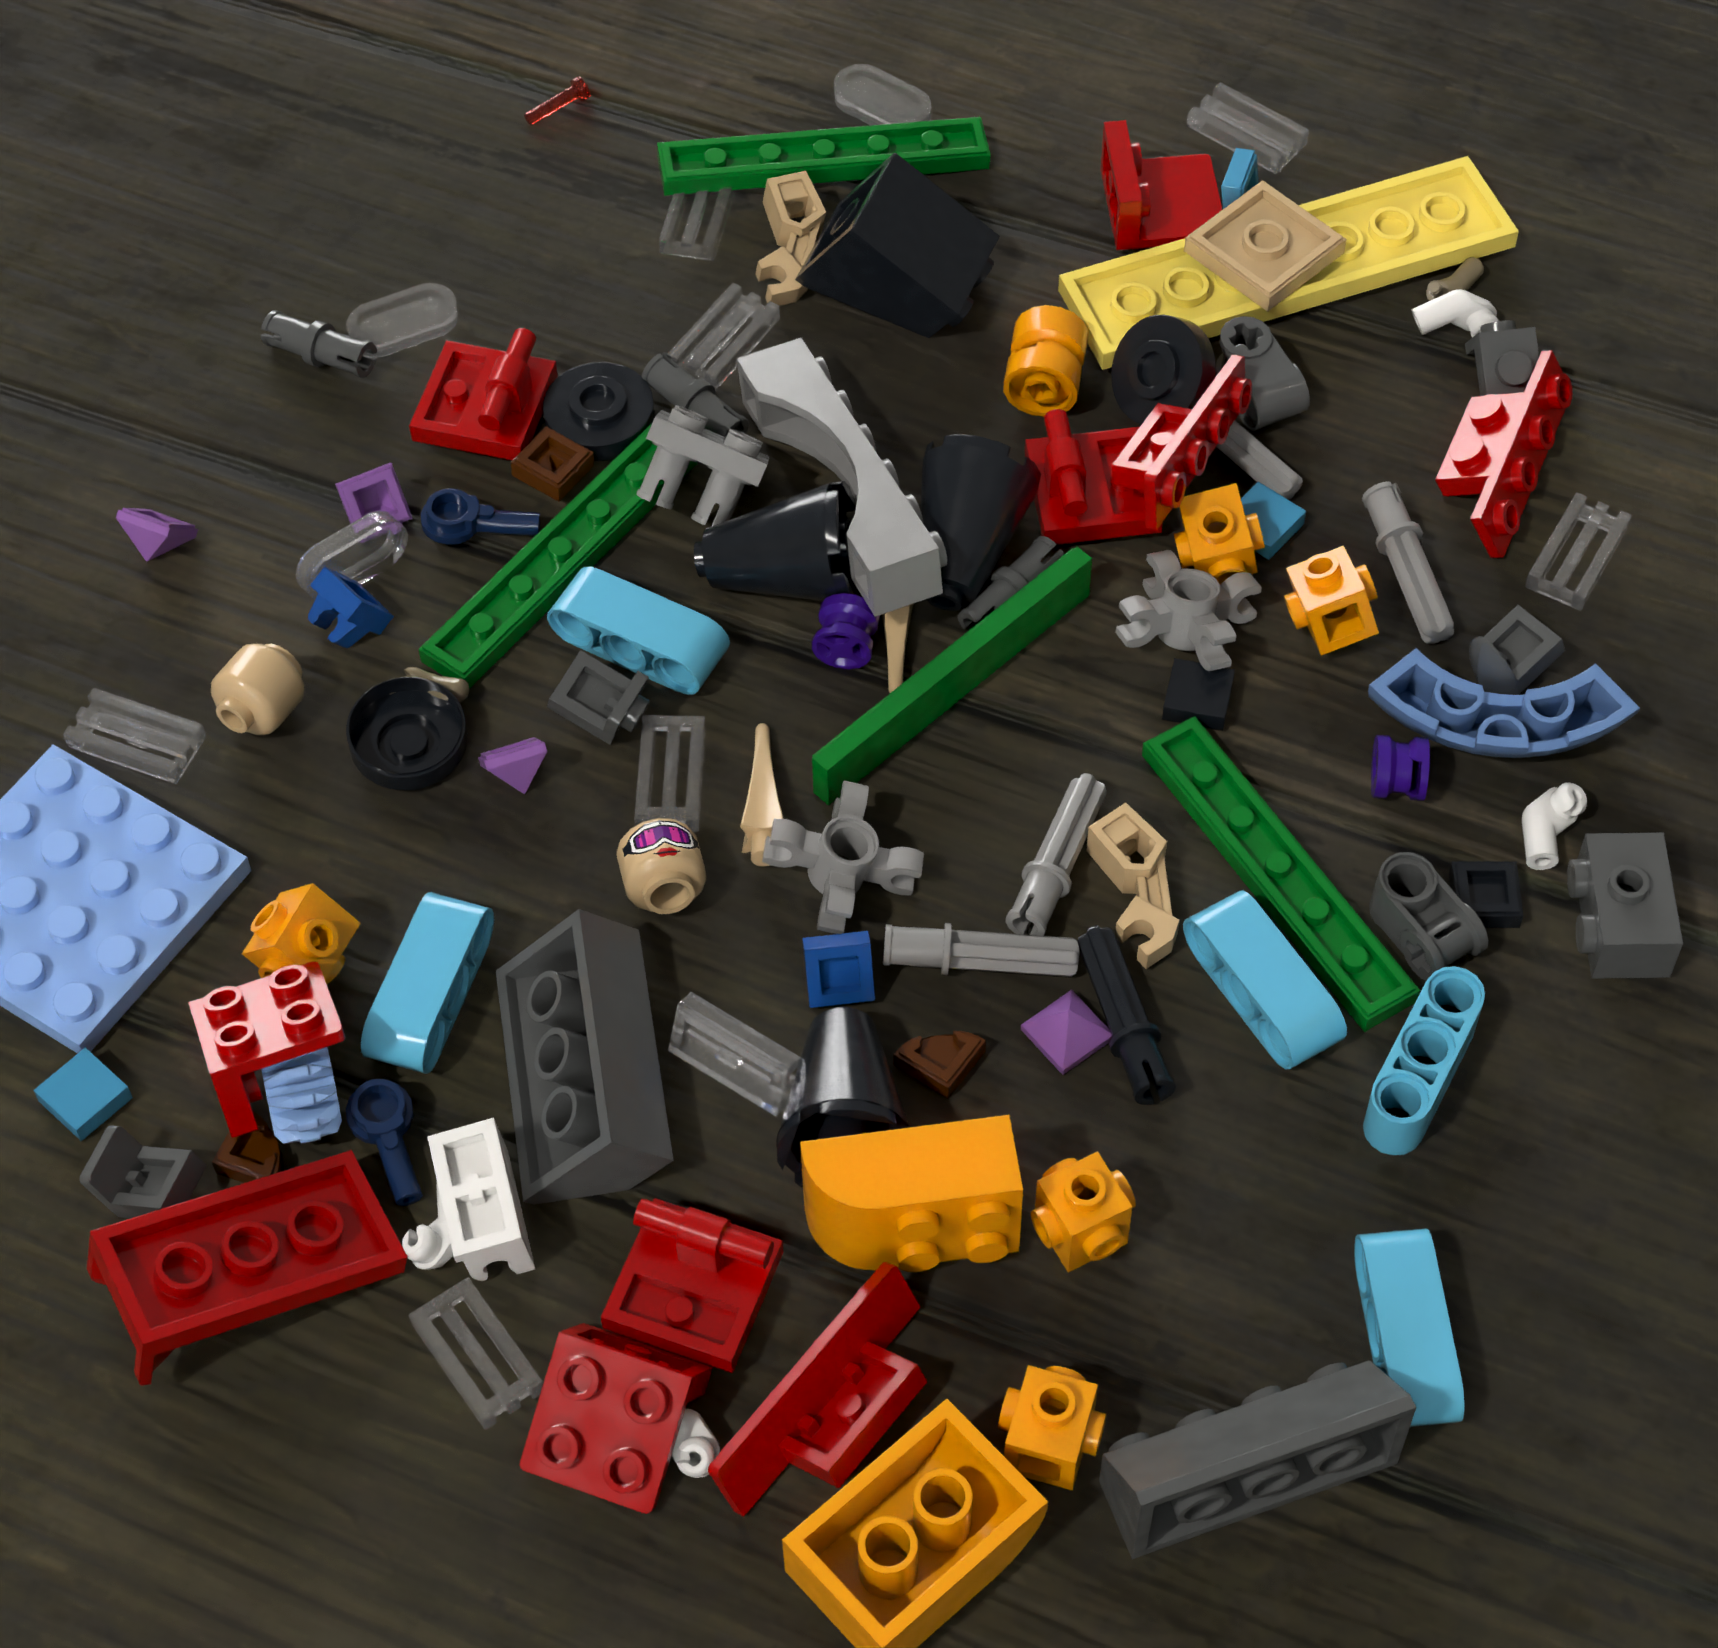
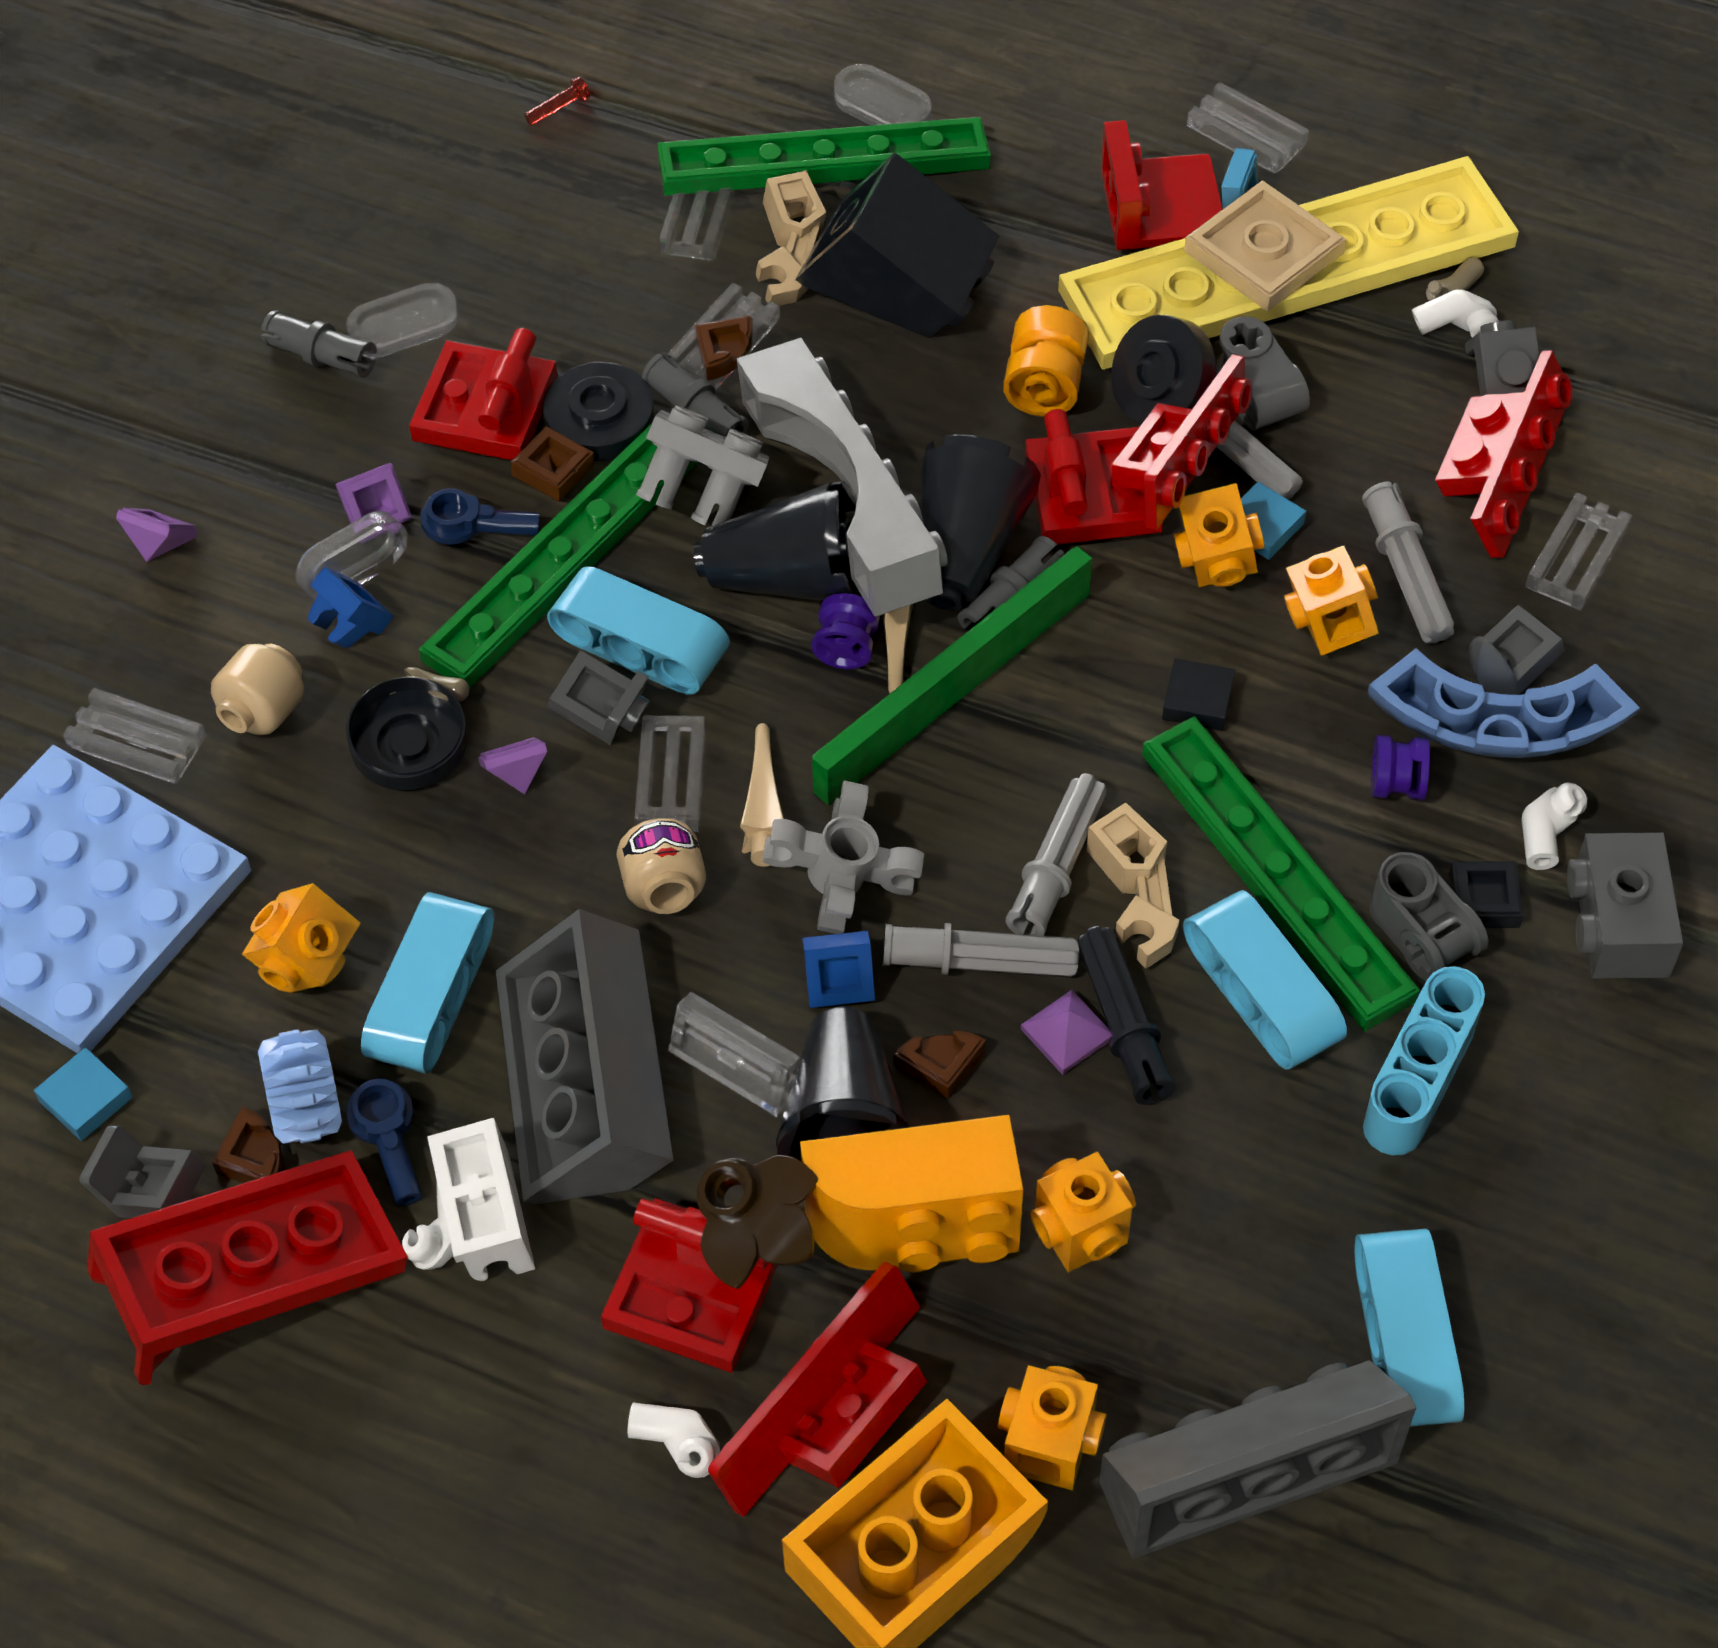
(260, 1027): red bracket -> none
(506, 1397): clear tile -> none
(610, 1415): red bracket -> none
(723, 343): none -> reddish brown tile
(762, 1223): none -> dark brown plate
(1188, 610): light grey pin -> none

